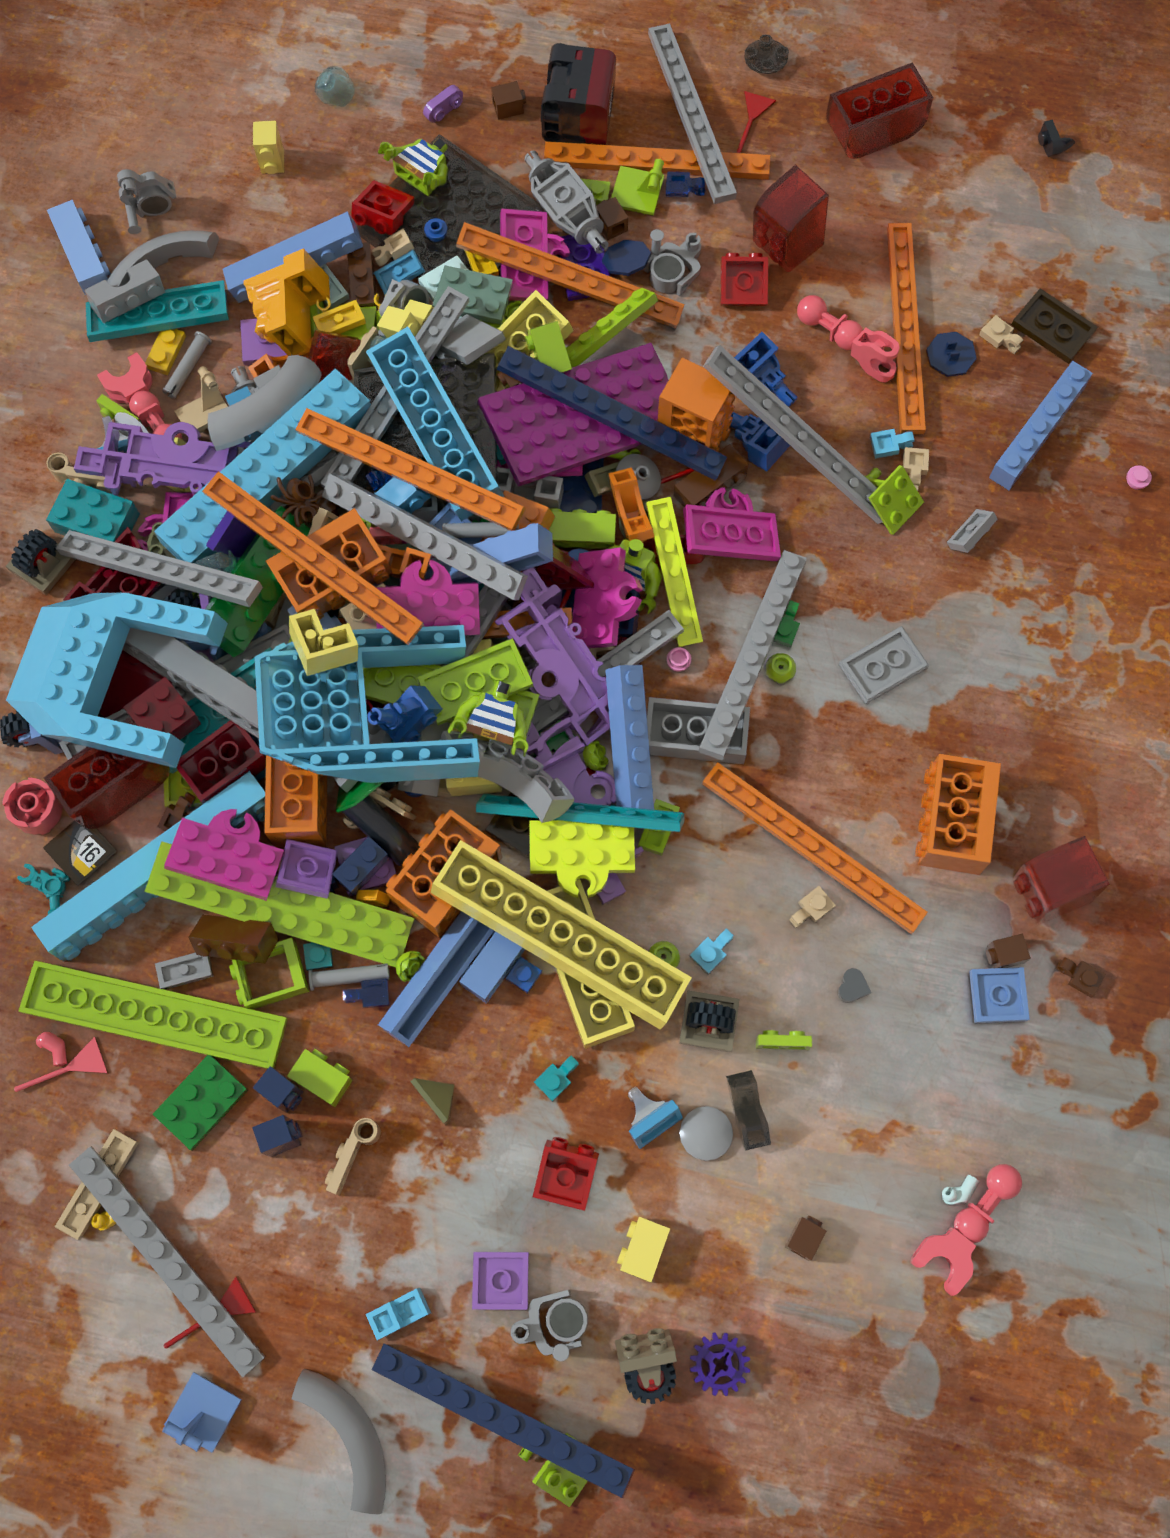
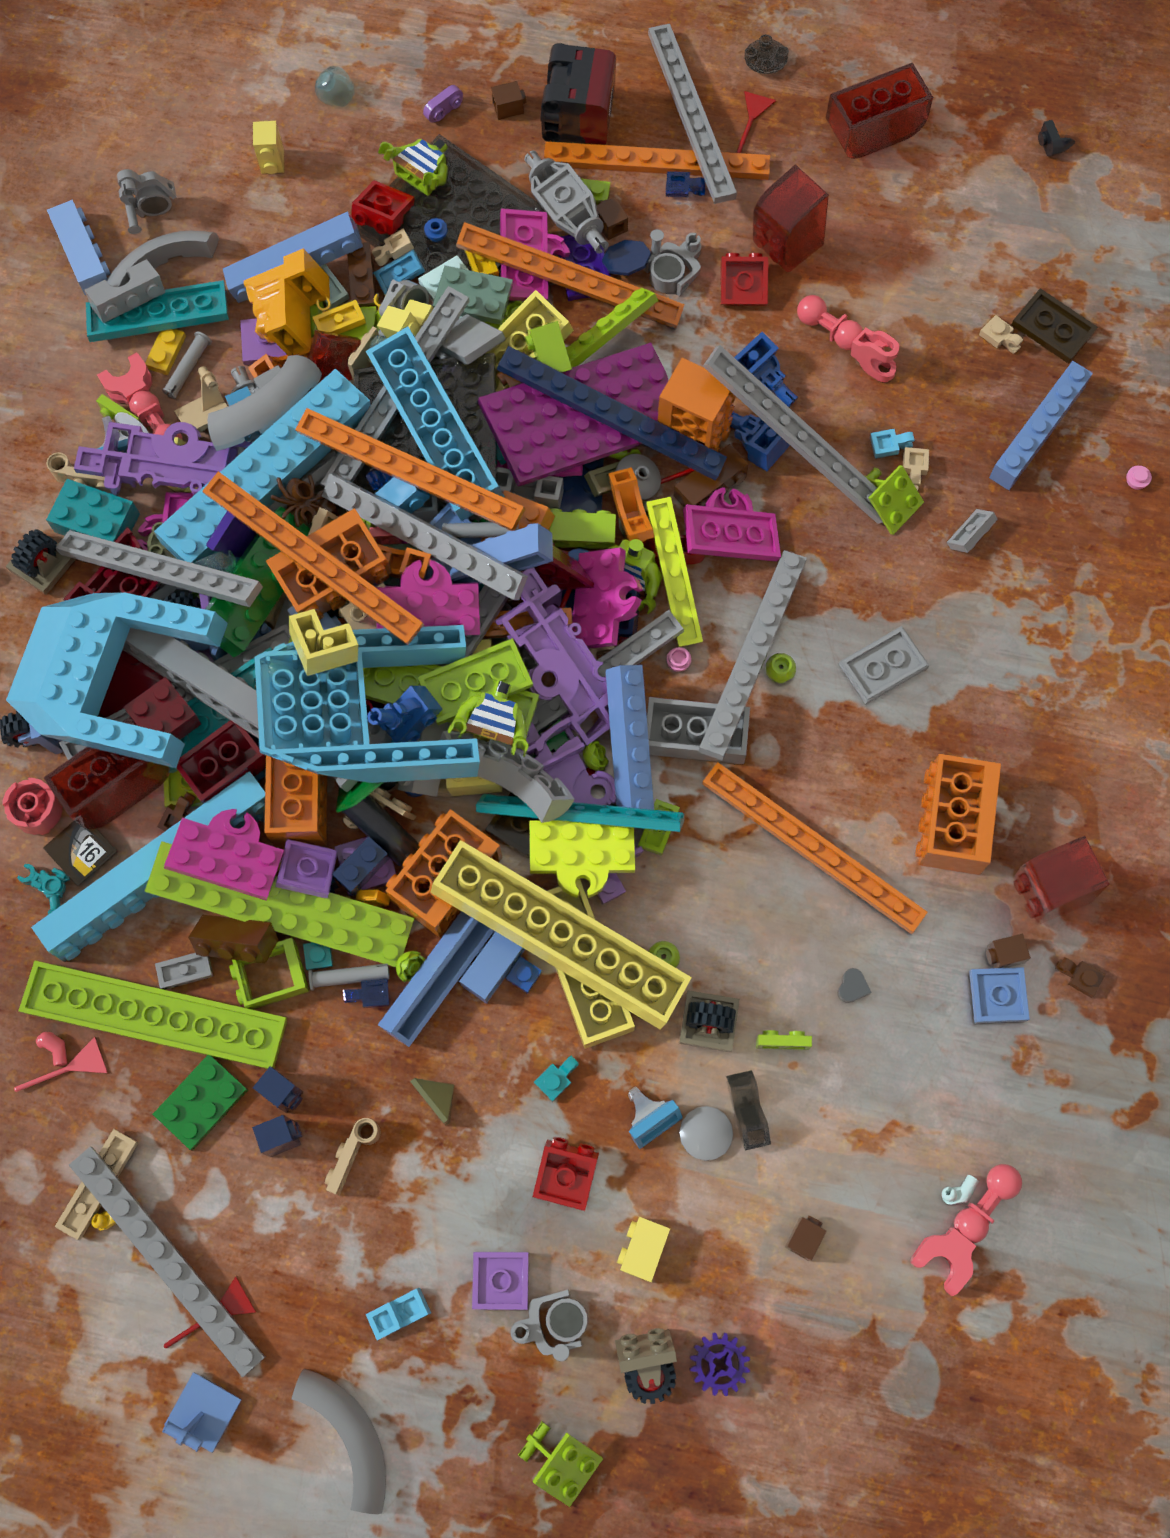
(320, 1077): lime brick -> none
(504, 1420): dark blue plate -> none
(639, 189): lime plate -> none
(710, 953): medium azure plate -> none
(788, 627): green plate -> none
(813, 905): tan plate -> none
(906, 328): orange plate -> none
(951, 354): dark blue piece -> none

